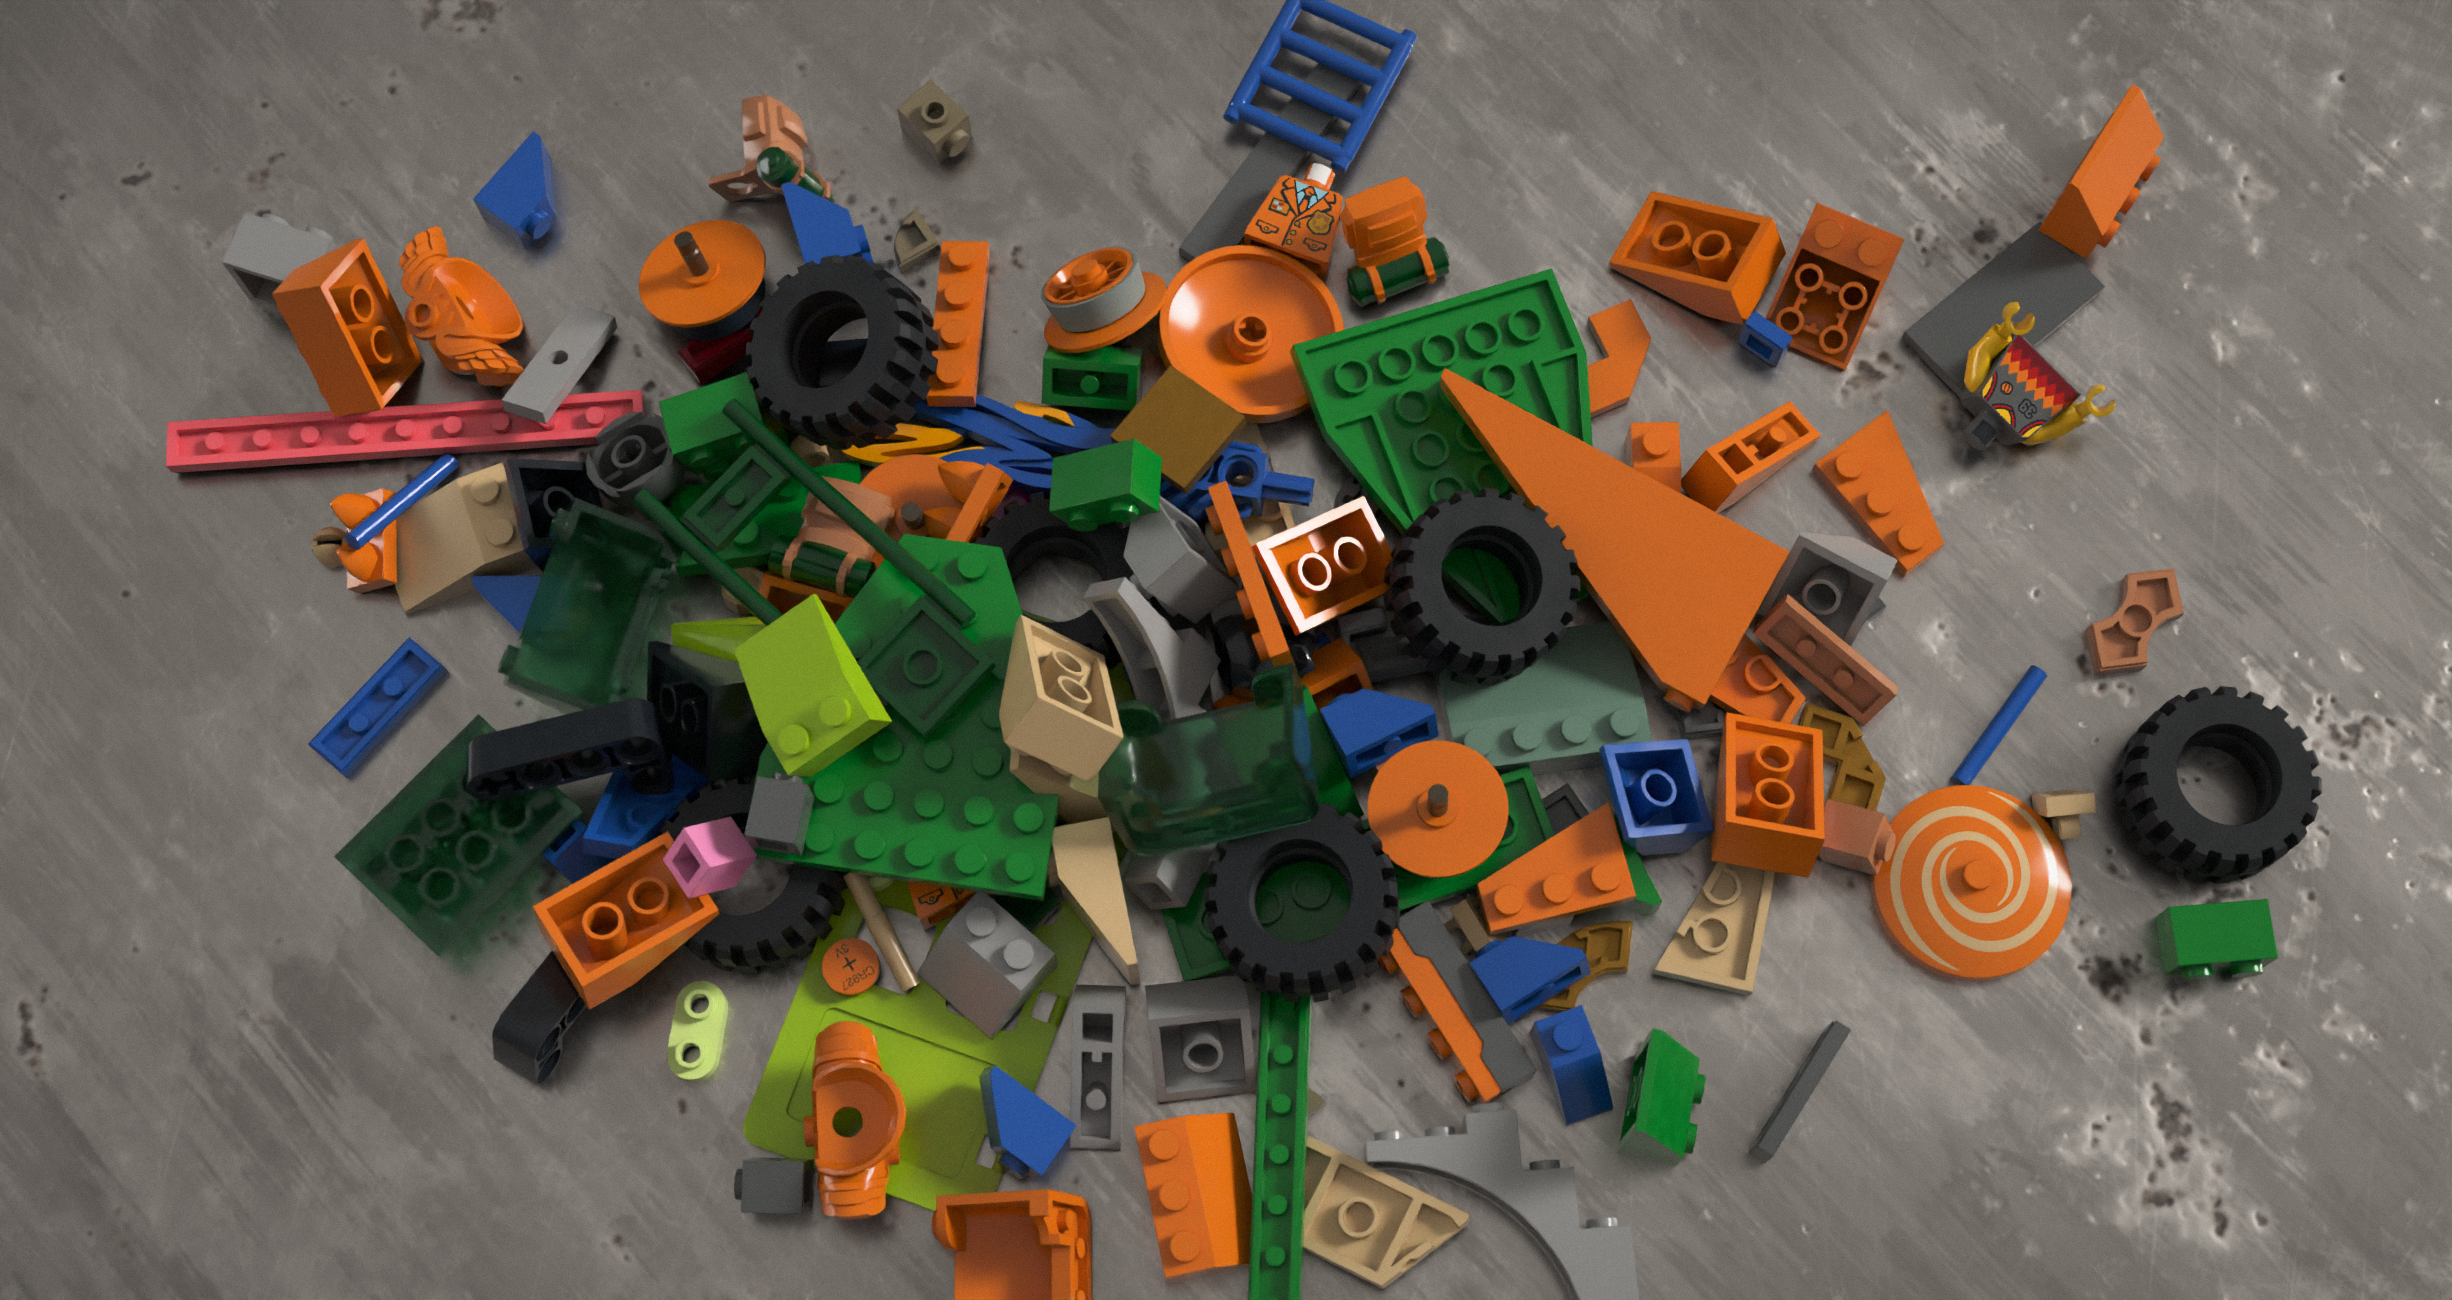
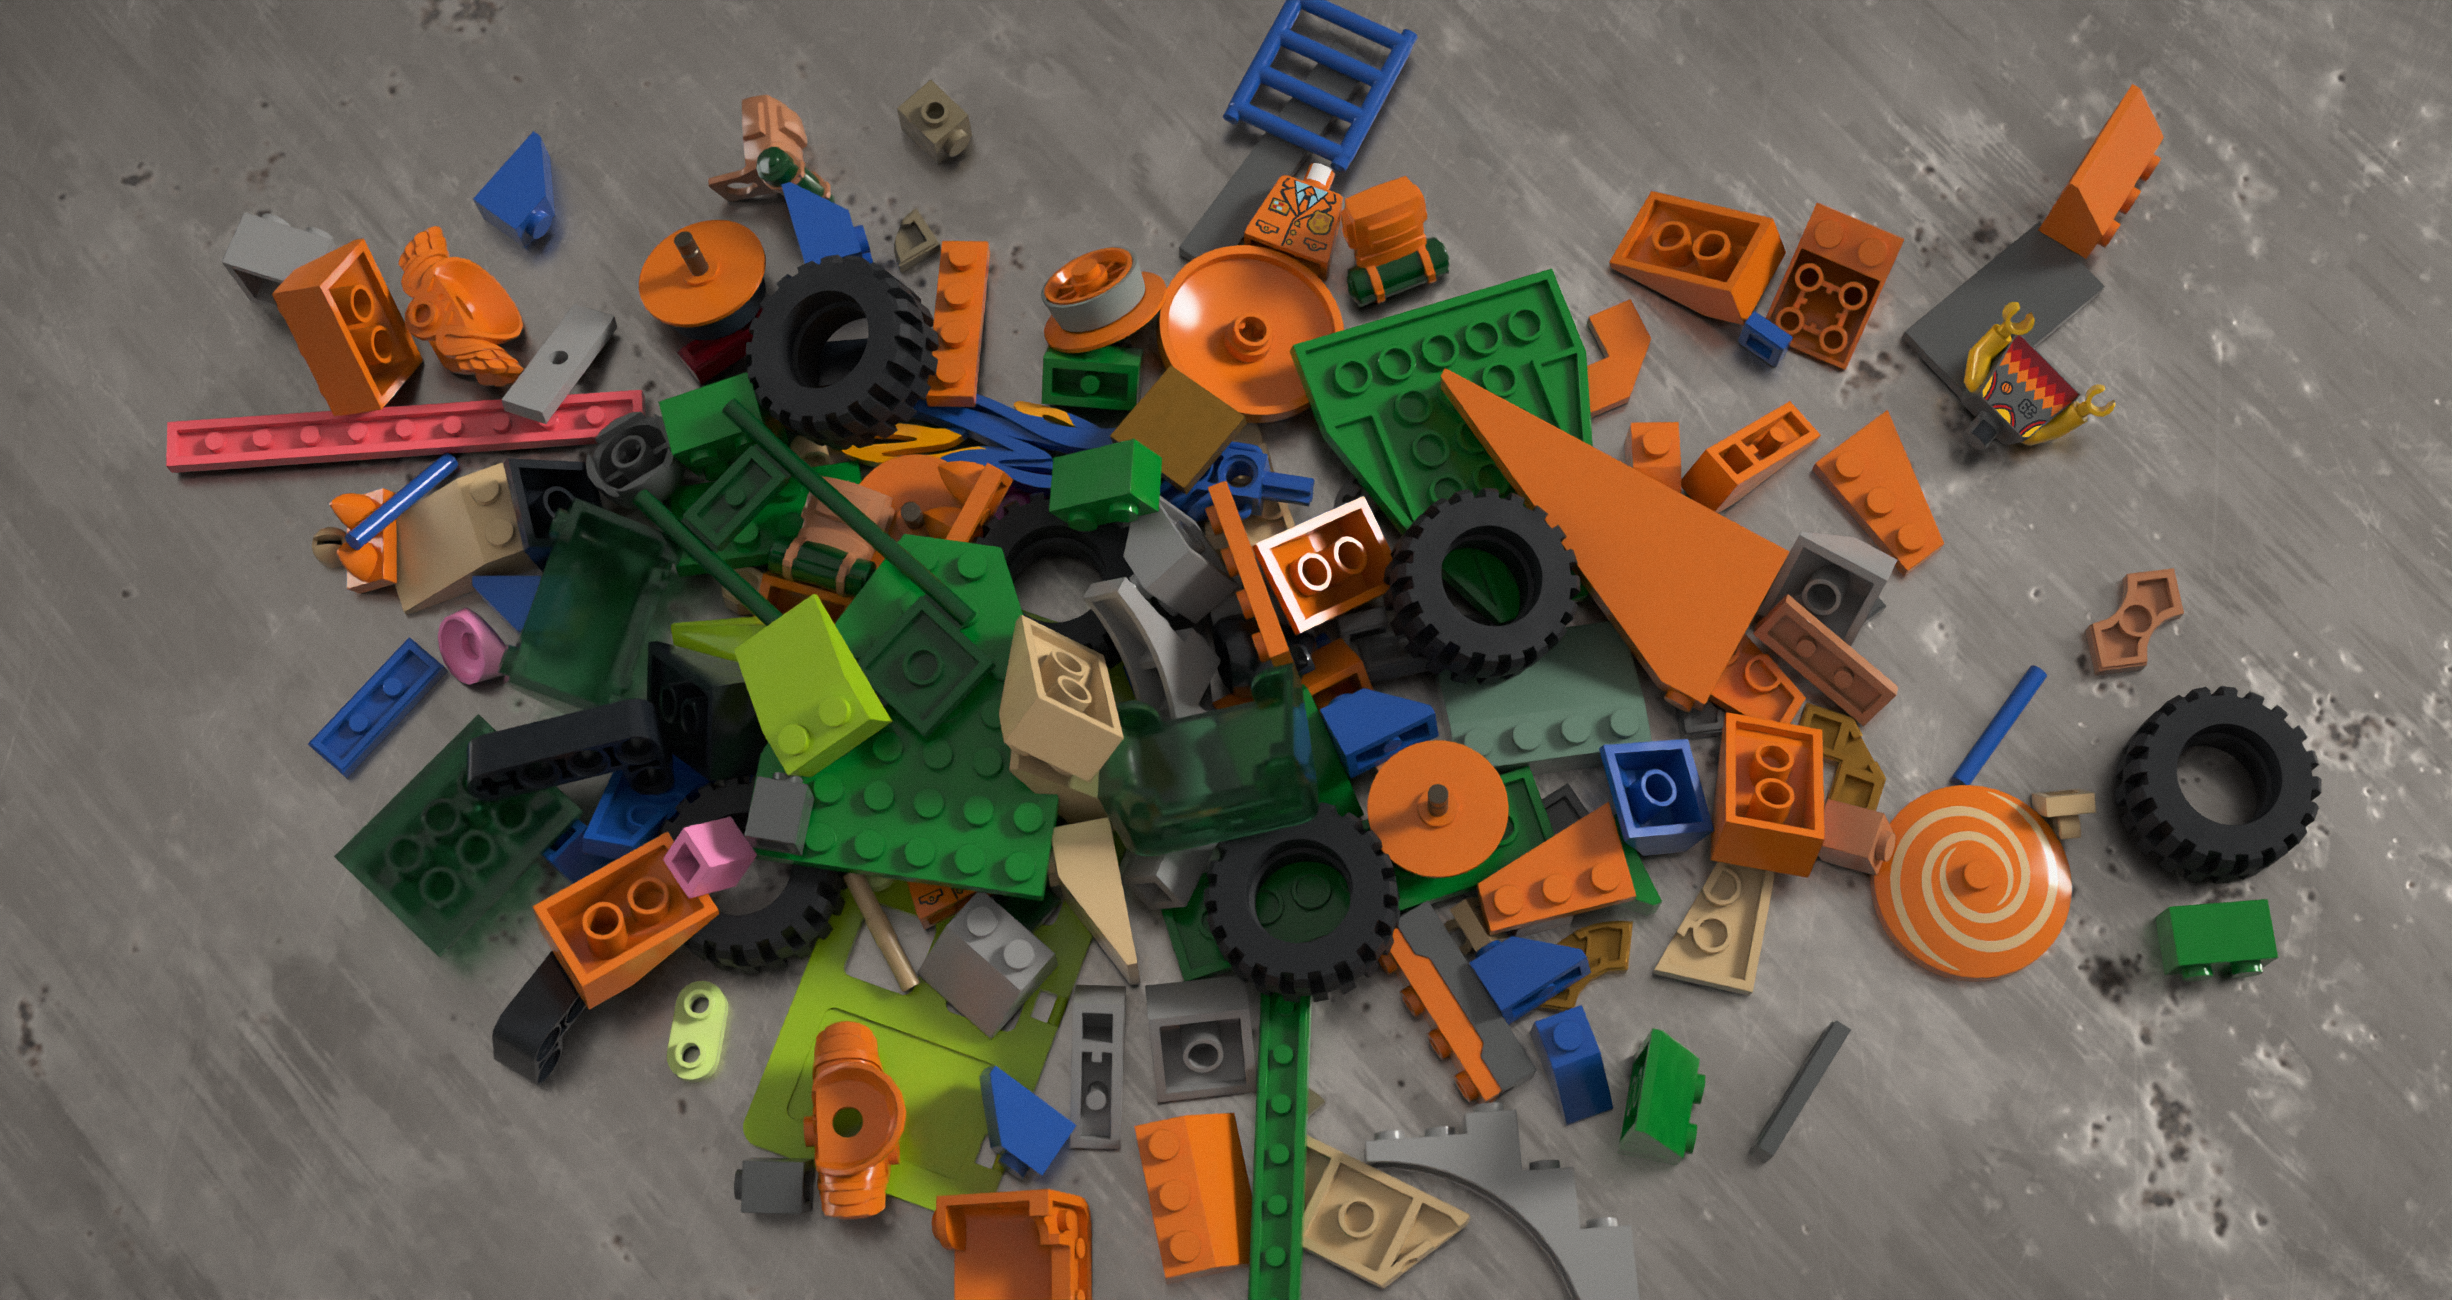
(470, 647): none -> bright pink piece
(851, 966): orange piece -> none

